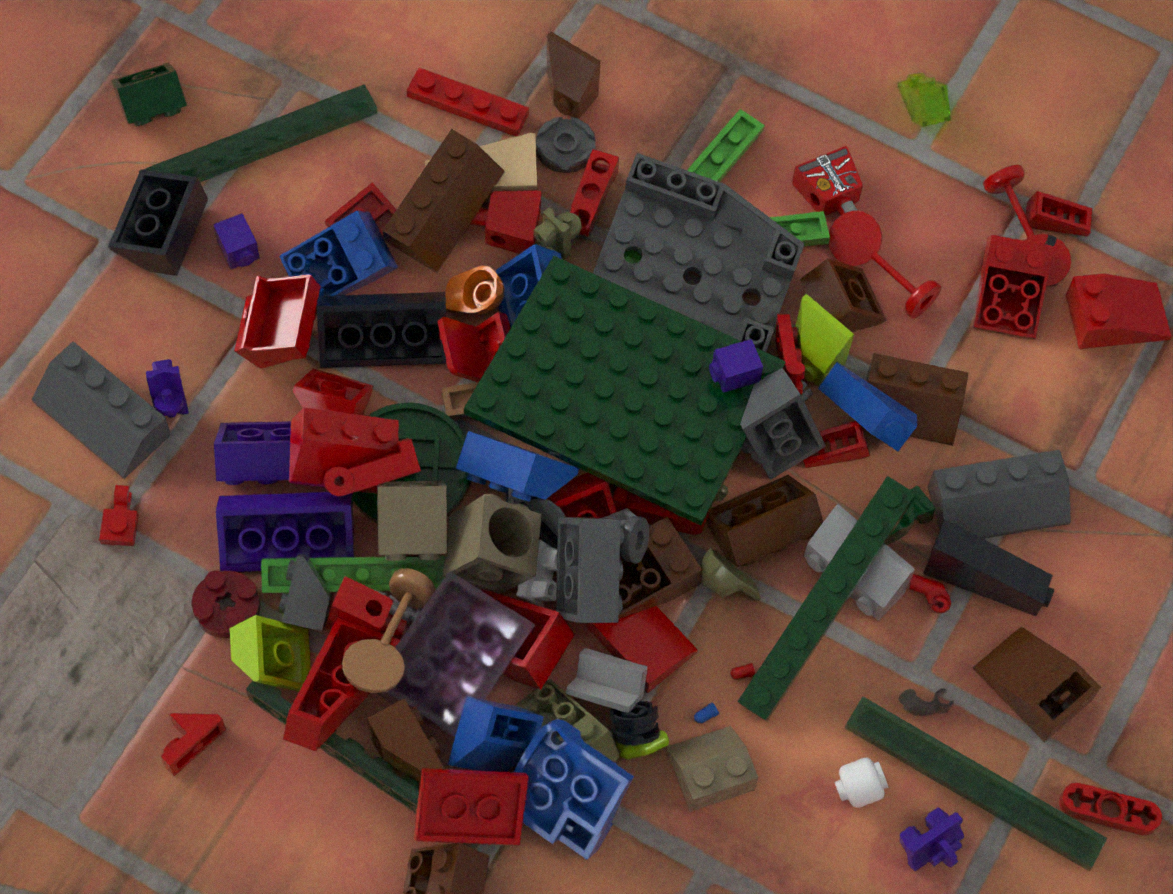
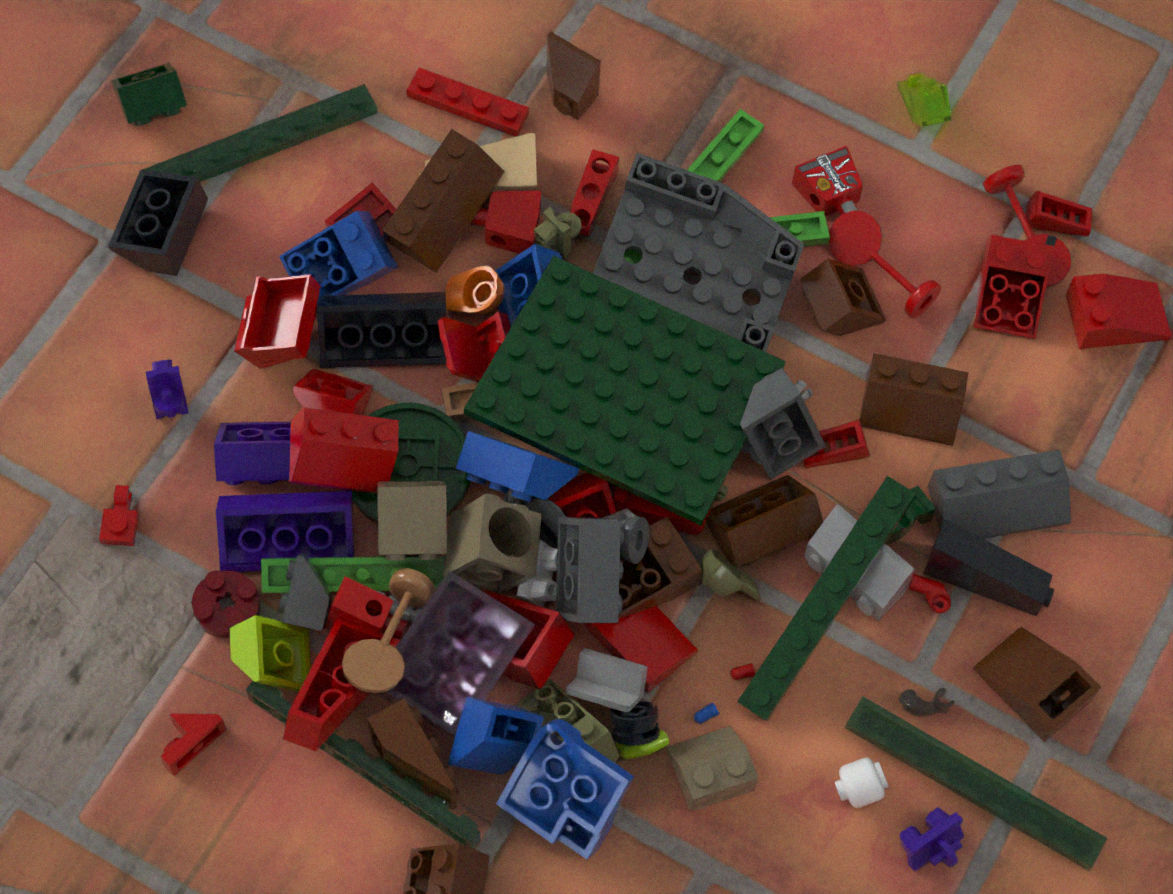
(100, 410): dark grey slope -> none
(236, 241): dark purple brick -> none
(344, 481): red leg -> none
(470, 806): red tile -> none
(565, 144): dark grey tile -> none
(736, 366): dark purple brick -> none
(786, 339): red plate -> none
(821, 340): lime slope -> none
(869, 406): blue slope -> none
(1133, 823): red beam -> none

